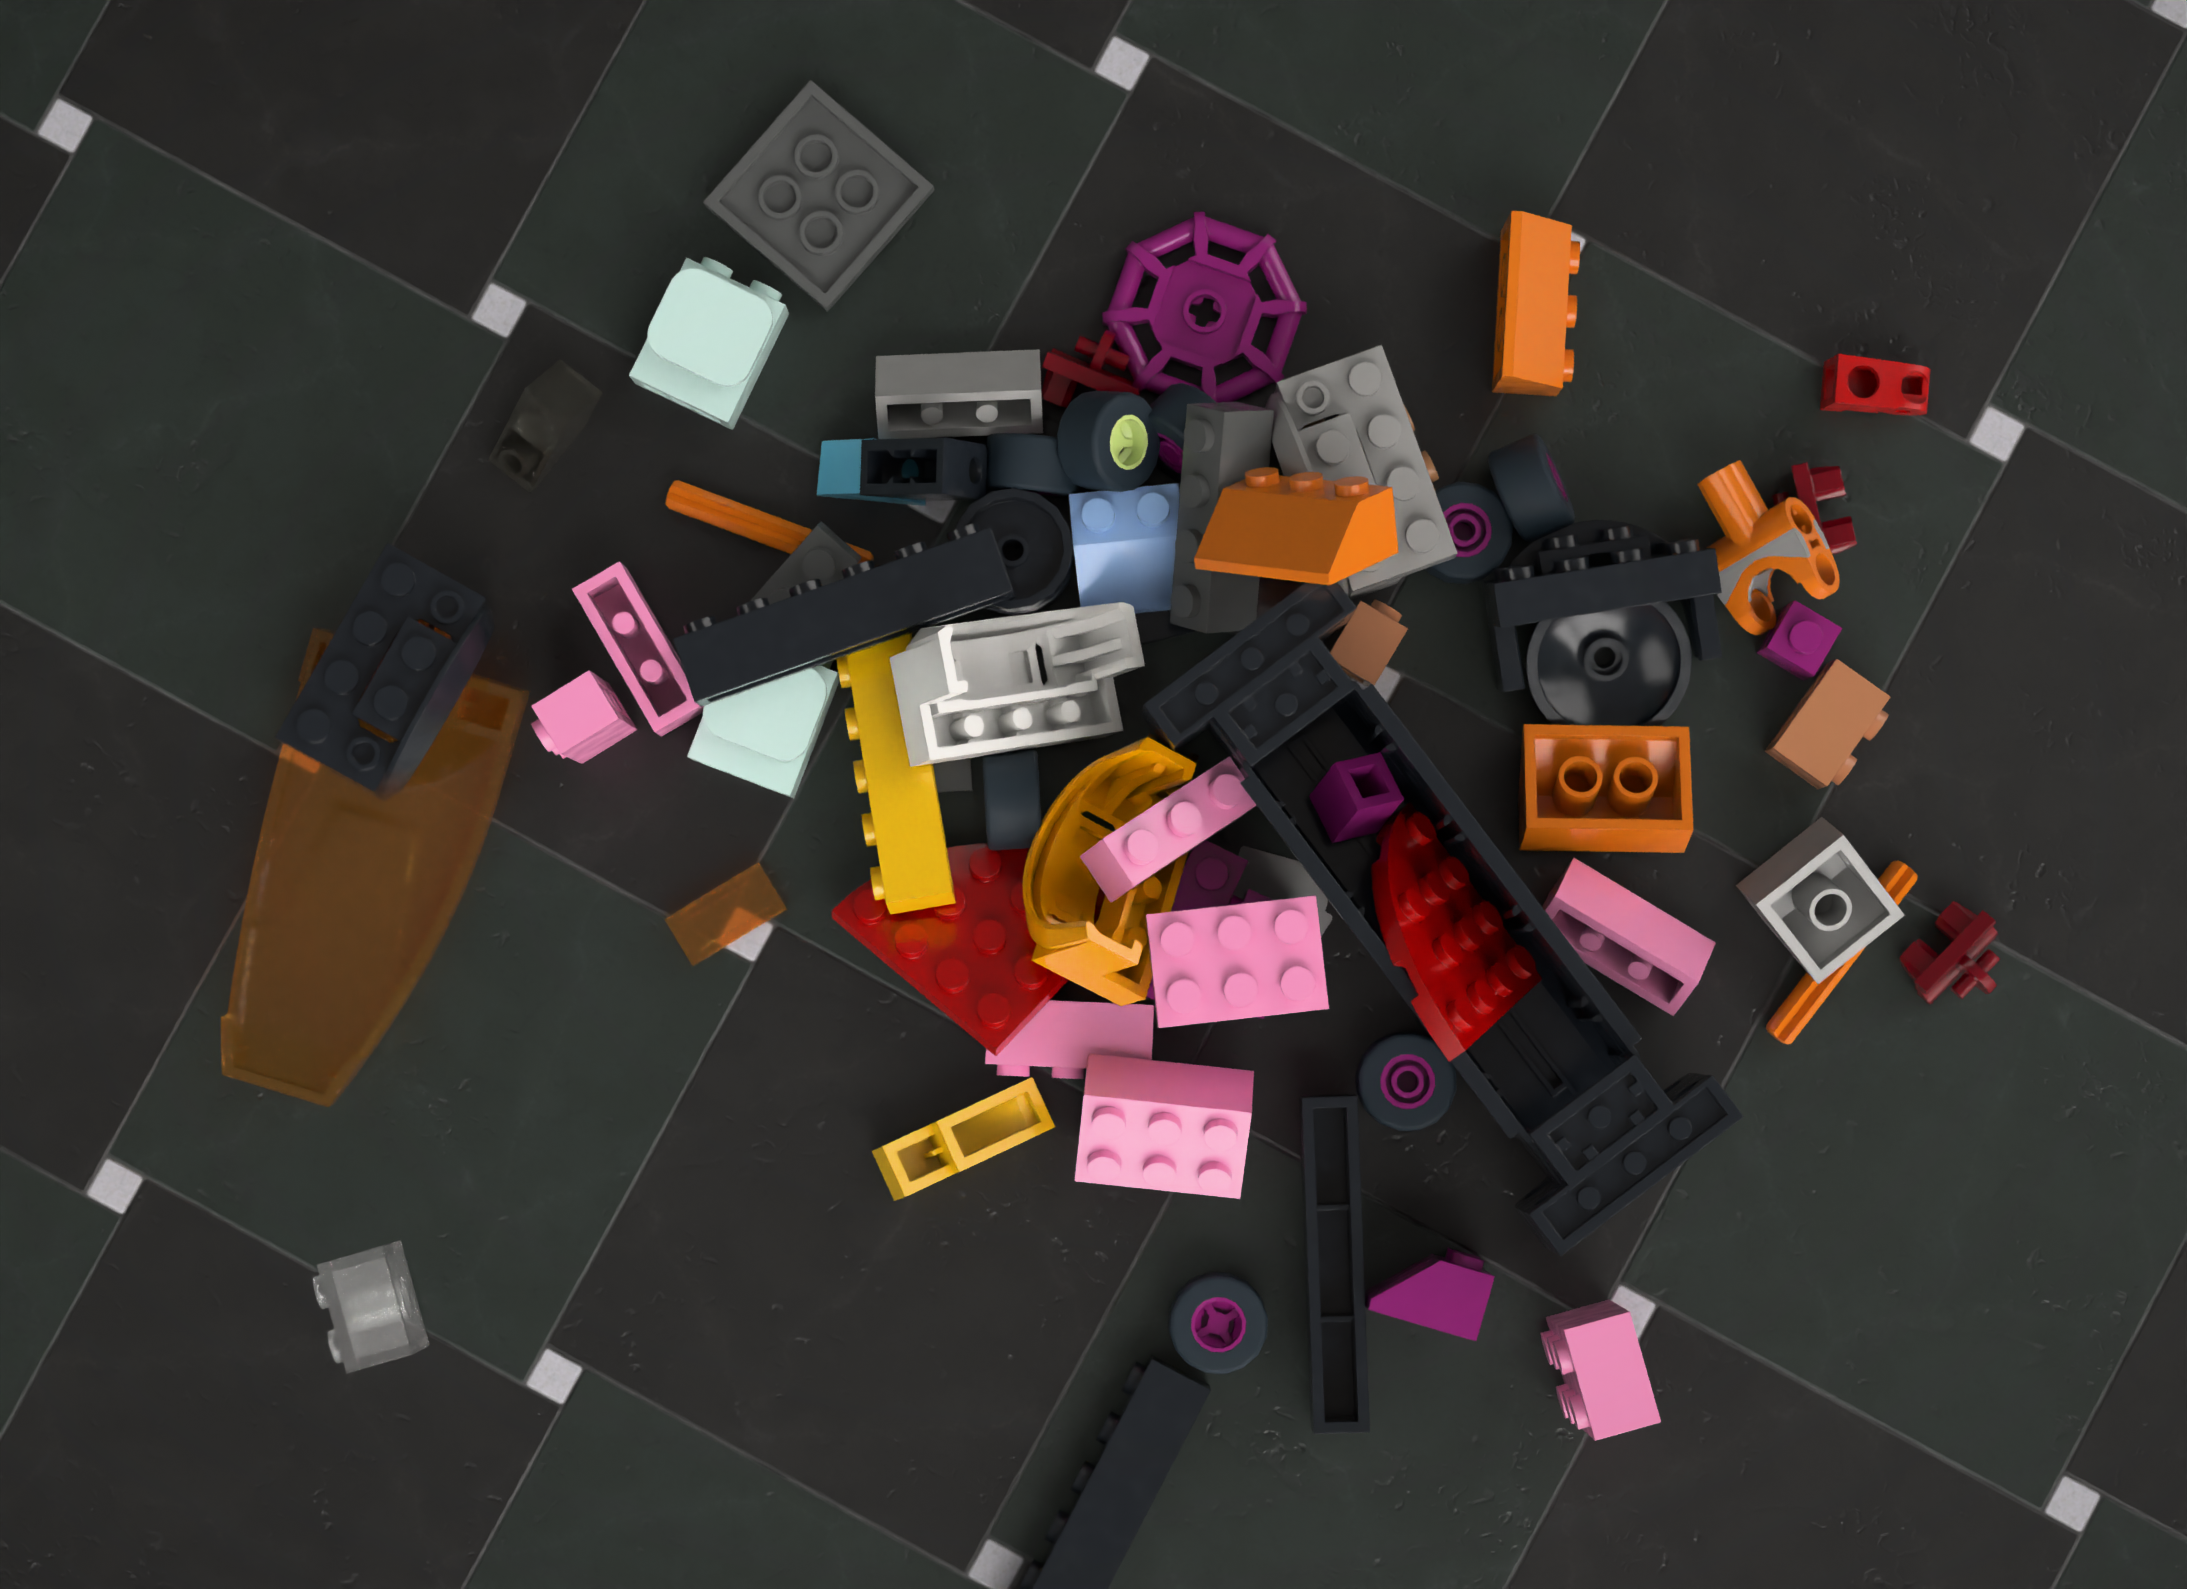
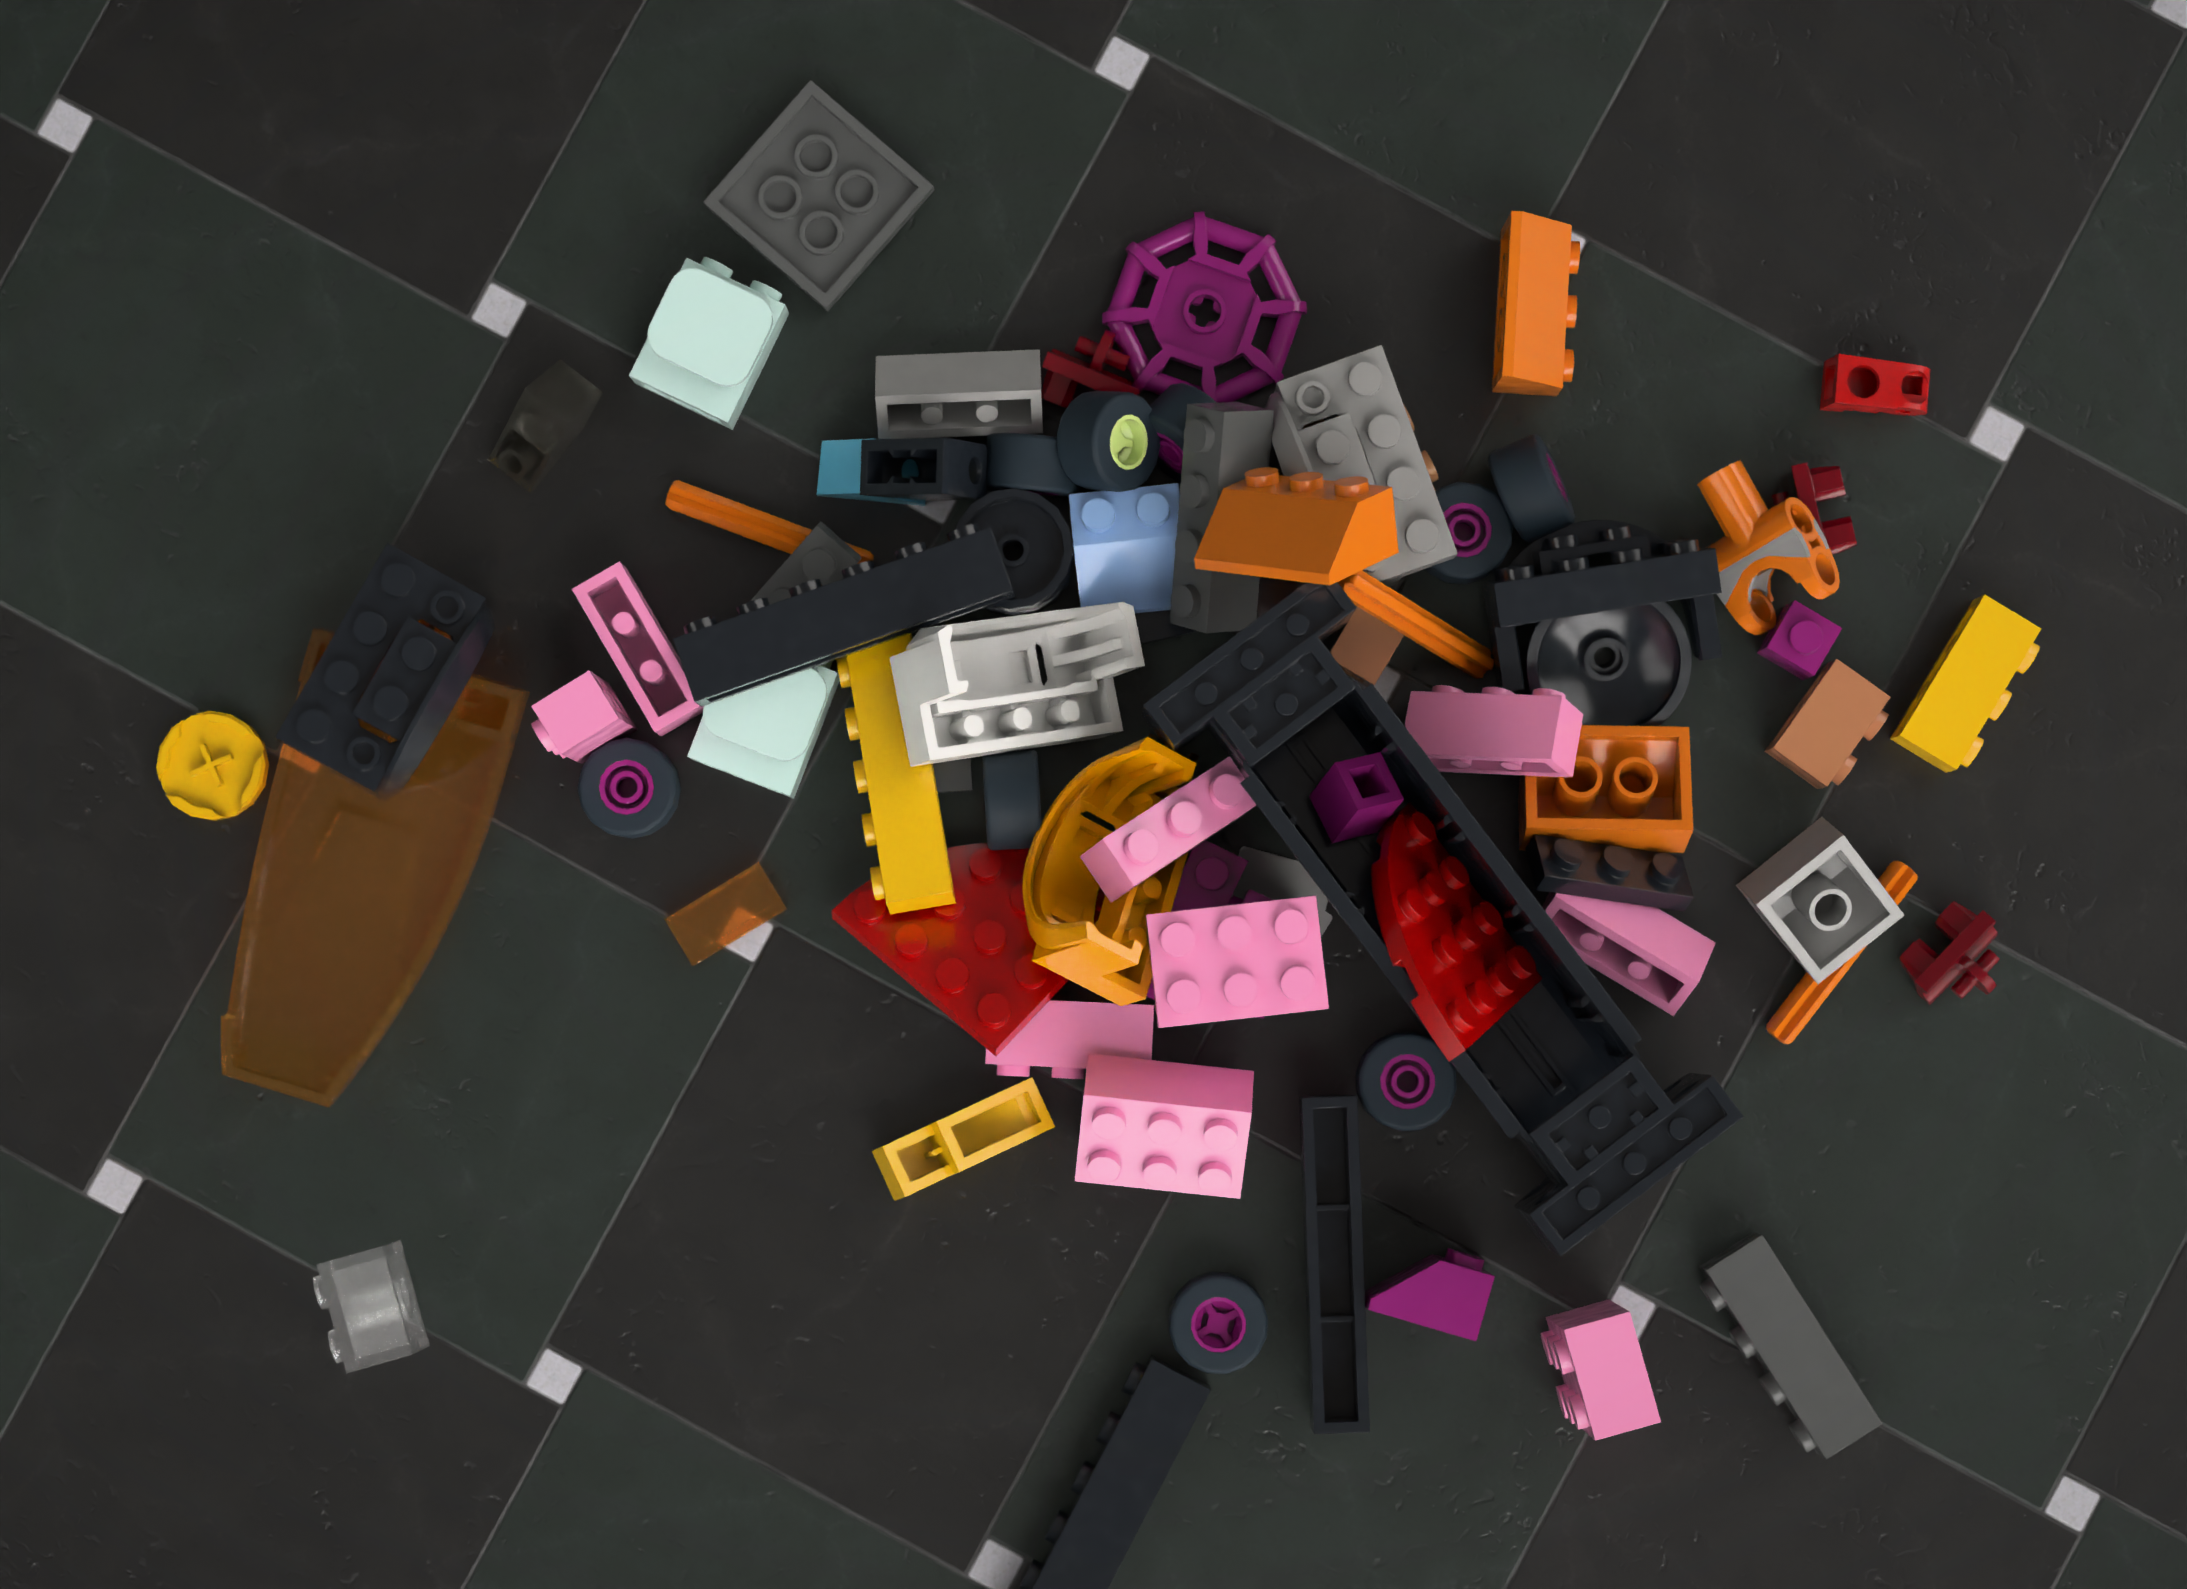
(212, 765): none -> yellow tile
(648, 788): none -> black wheel
(1417, 624): none -> orange axle
(1496, 731): none -> bright pink brick
(1609, 872): none -> black plate
(1789, 1346): none -> dark grey brick
(1967, 685): none -> yellow brick

